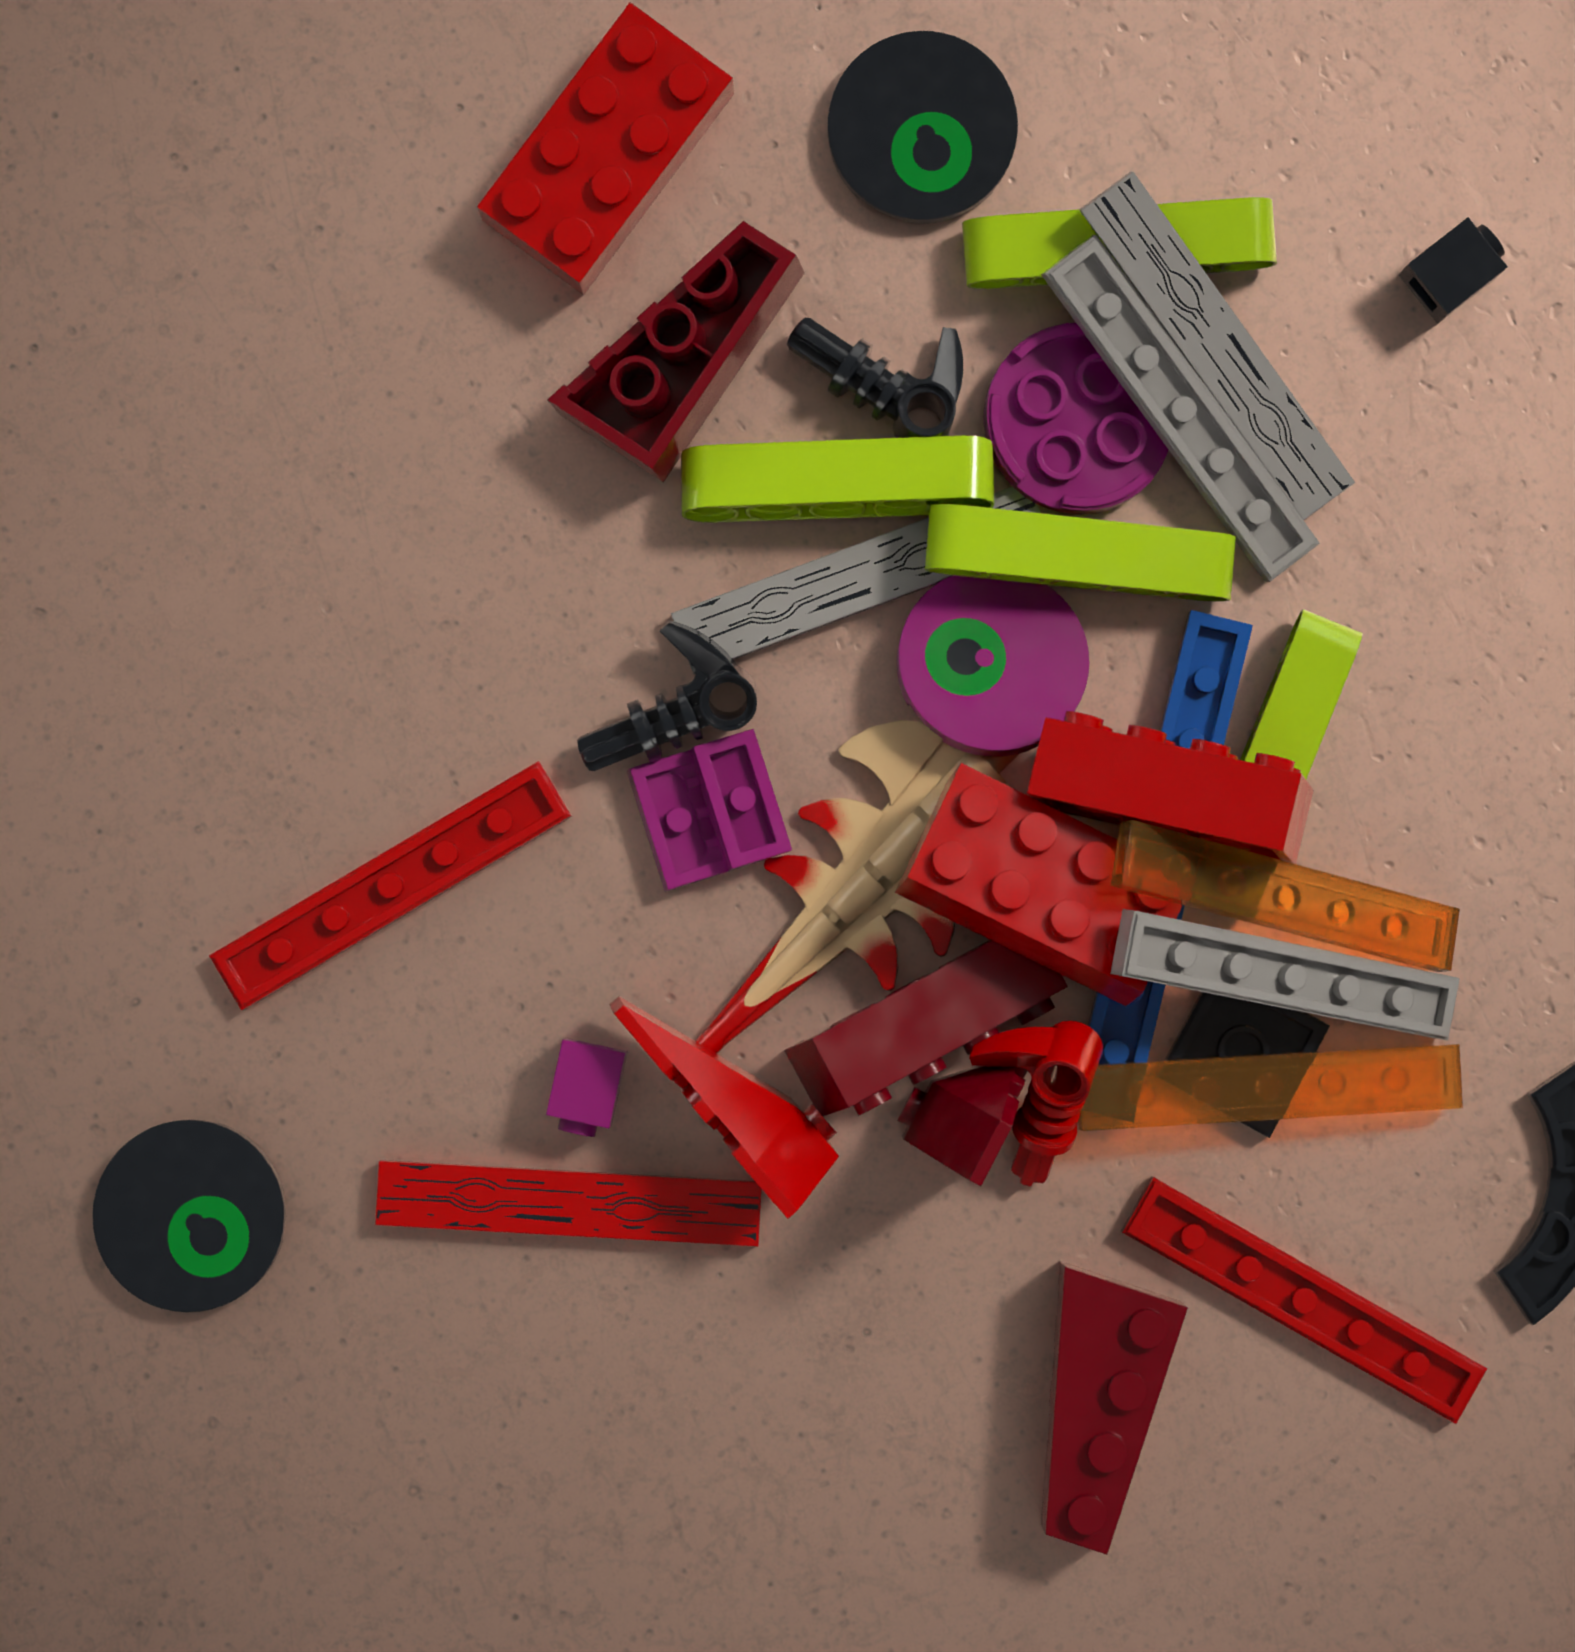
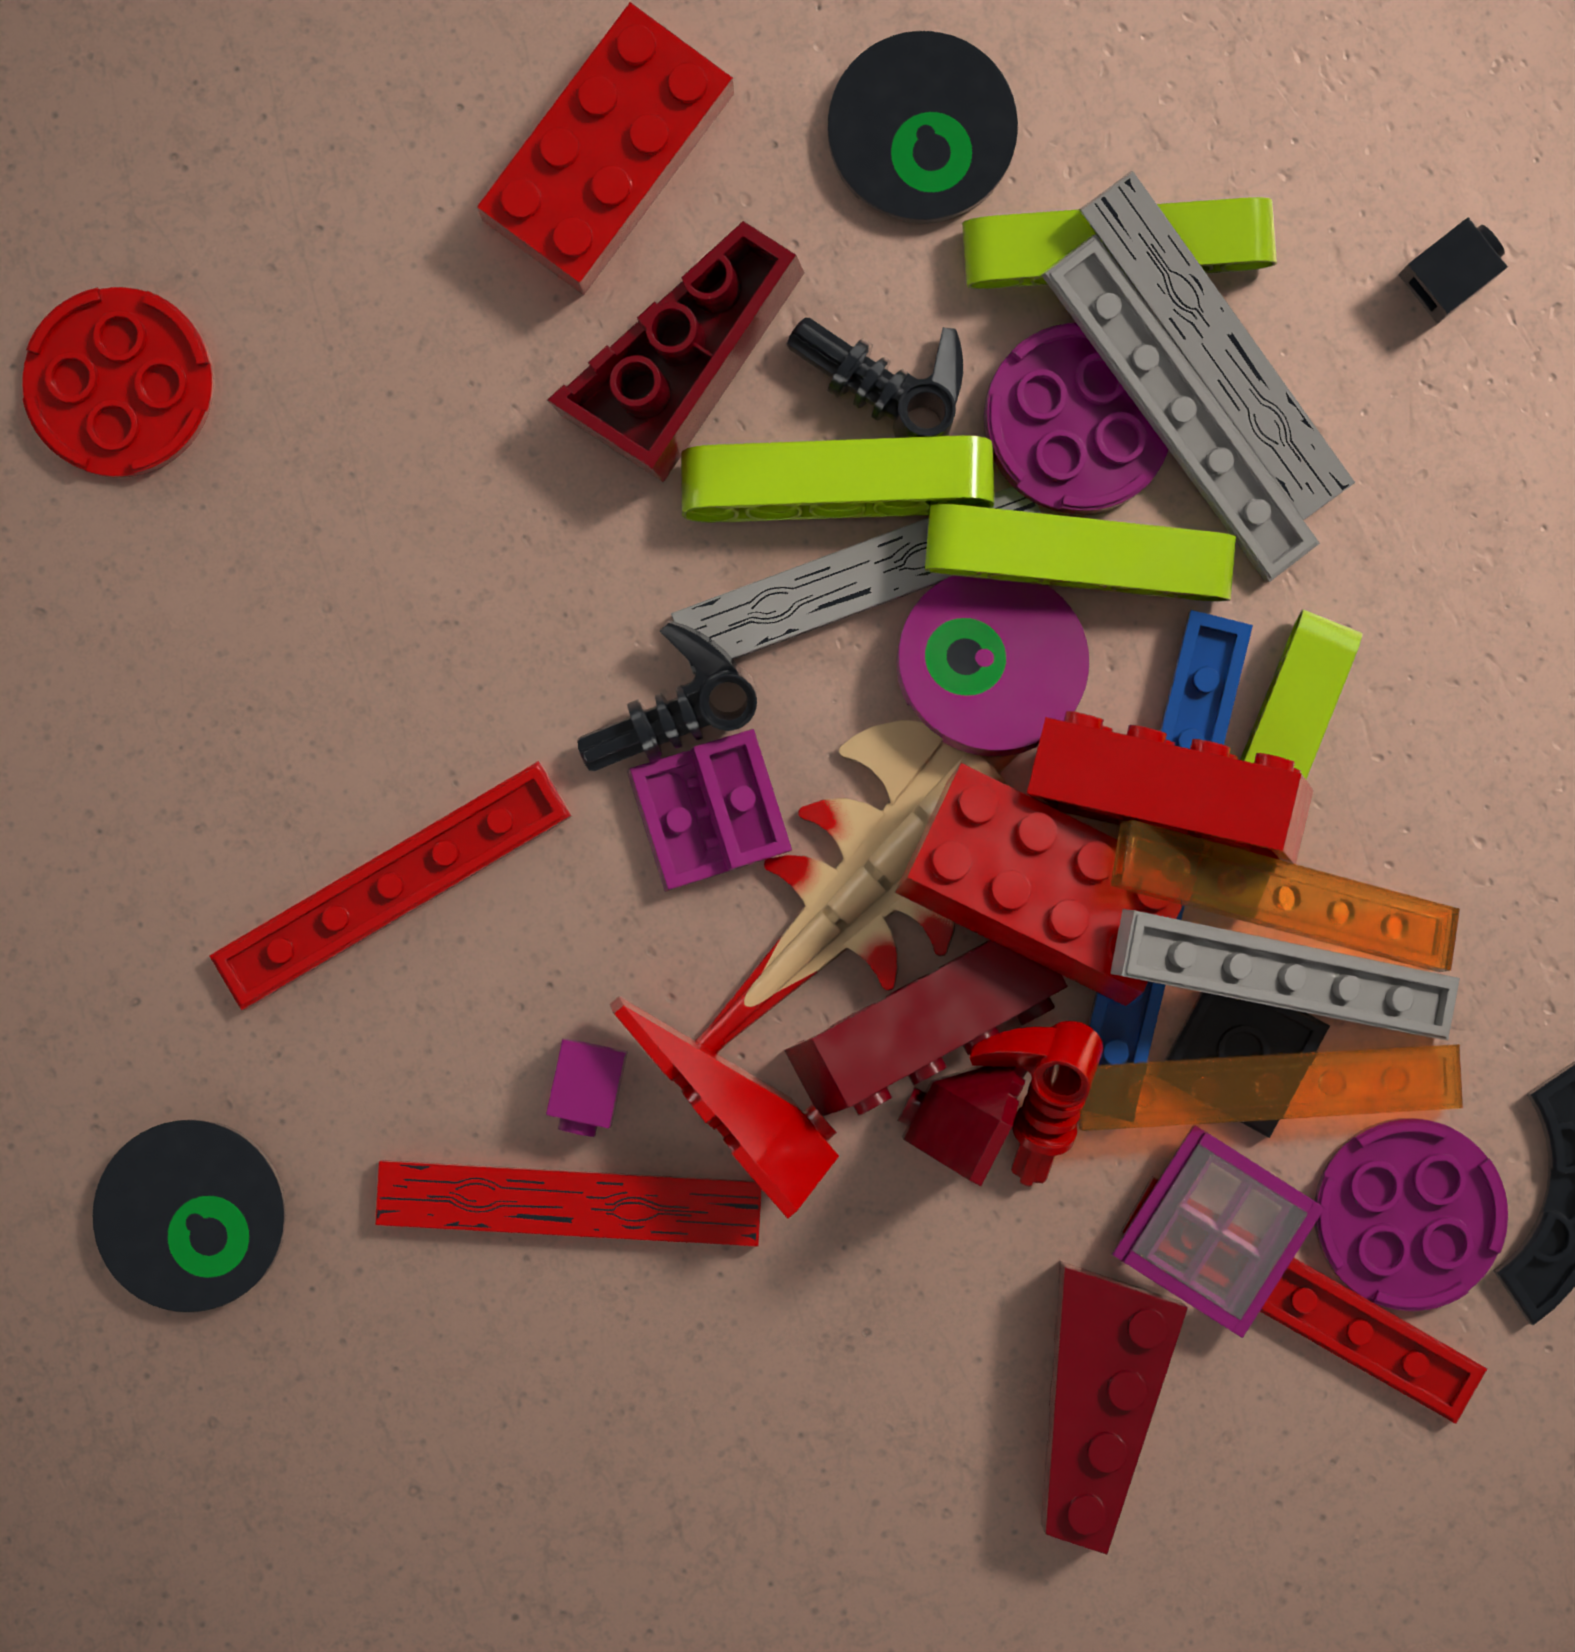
(117, 381): none -> red tile
(1218, 1231): none -> clear piece
(1411, 1214): none -> magenta tile

